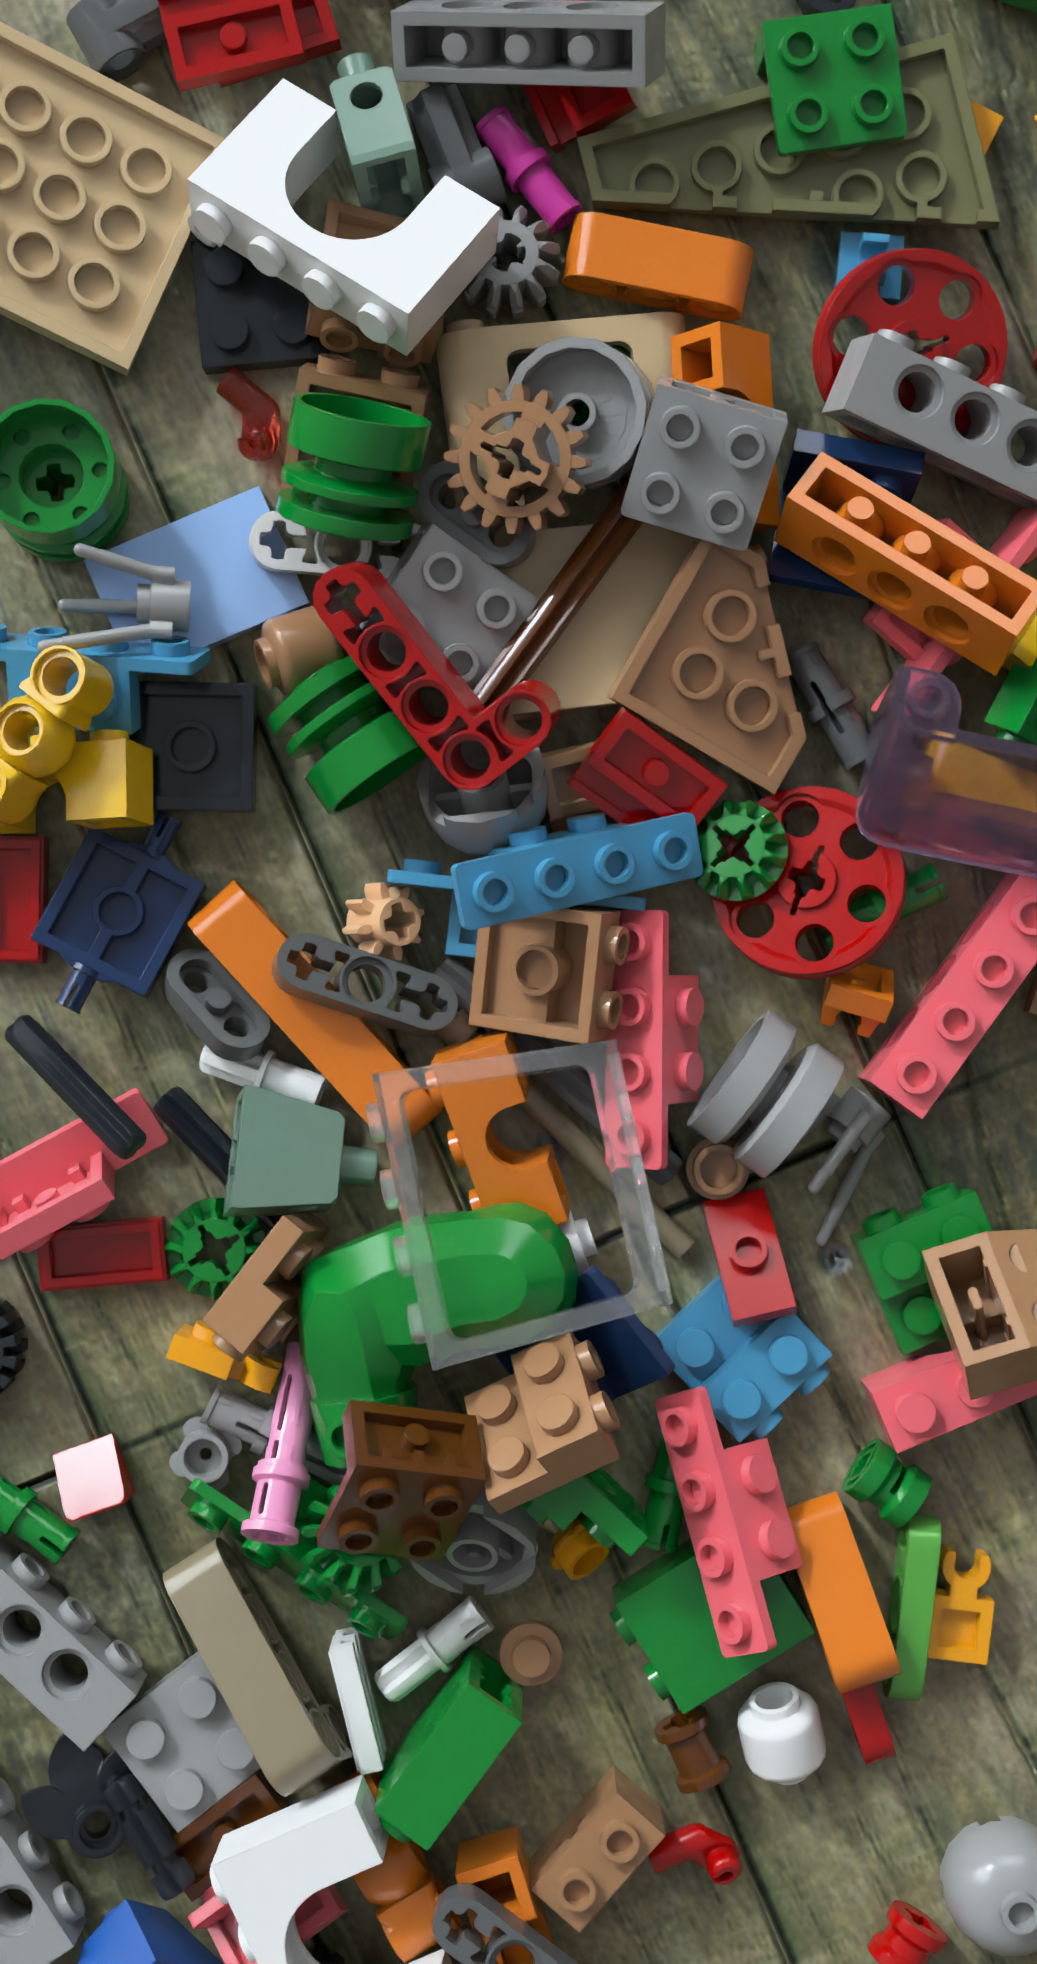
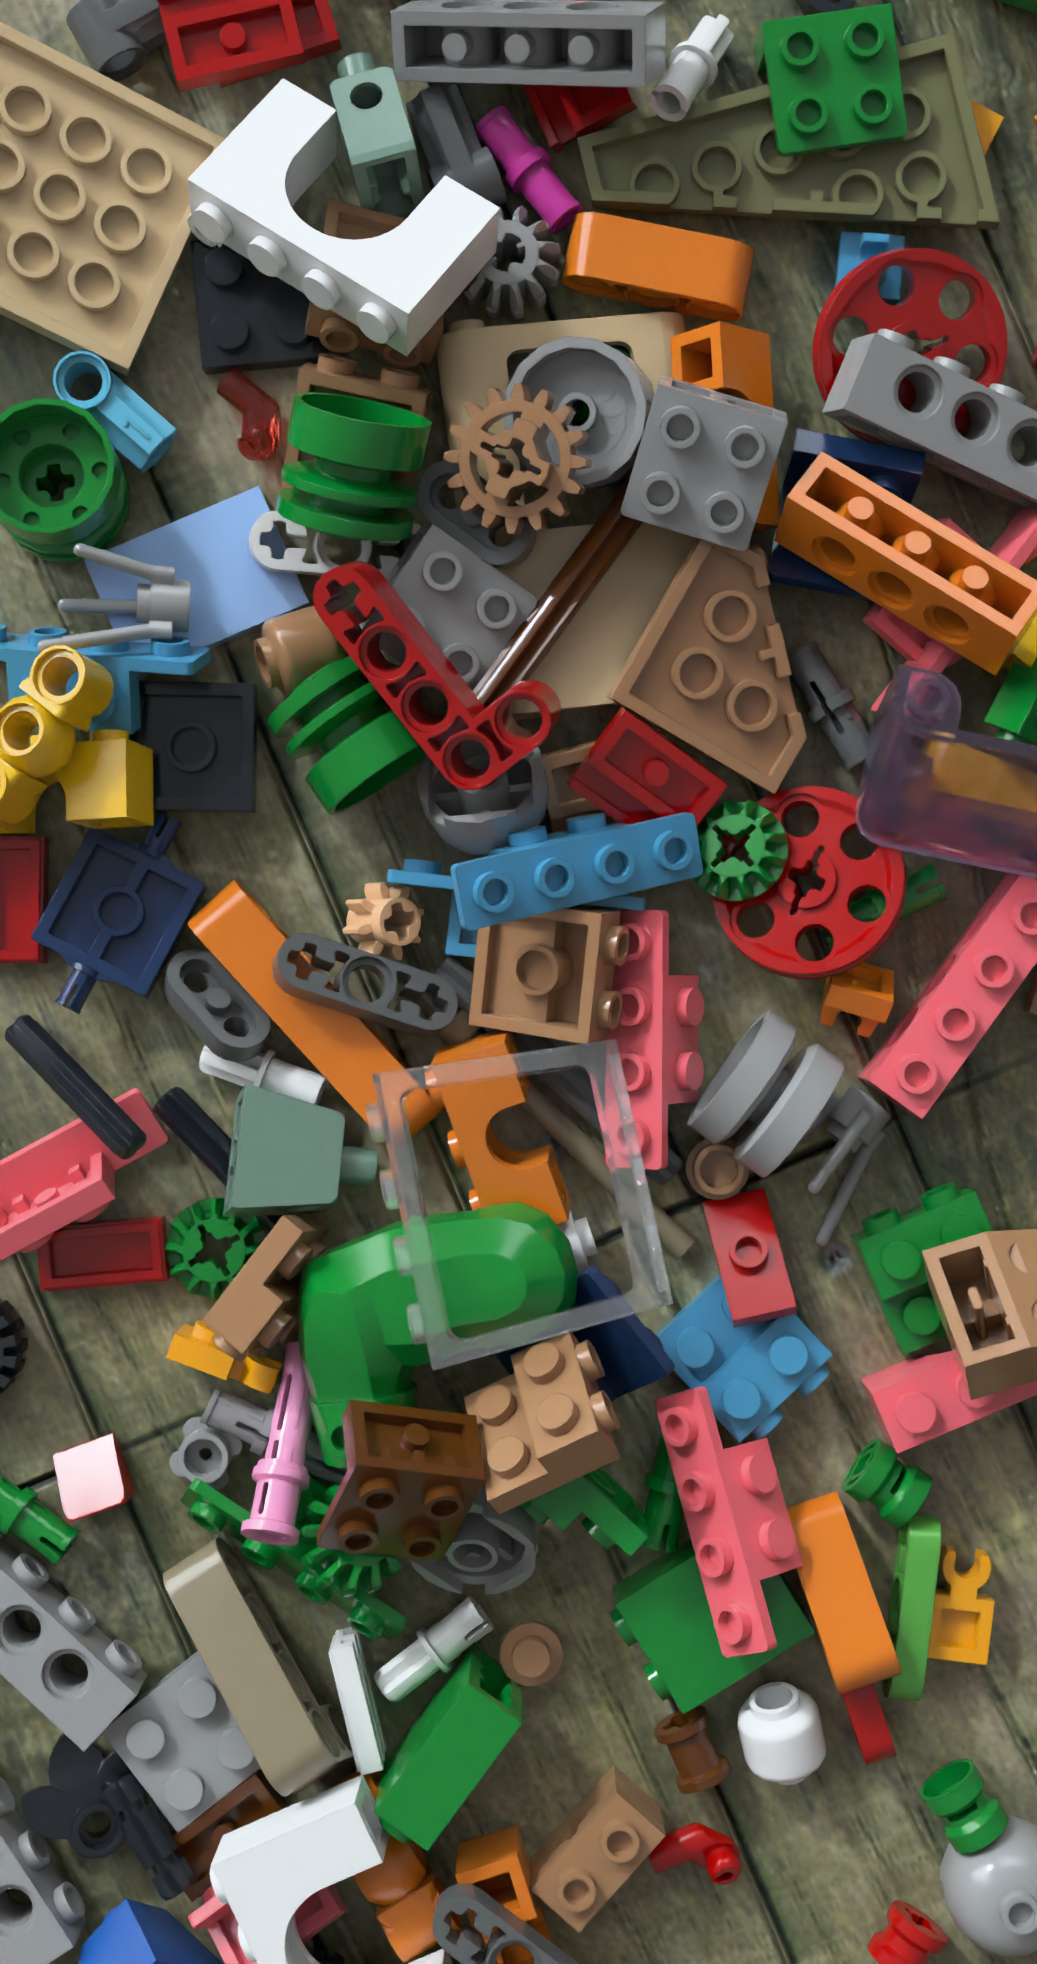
(130, 422): none -> medium azure piece
(576, 1551): light orange plate -> none
(691, 68): none -> white axle
(959, 1799): none -> green wheel

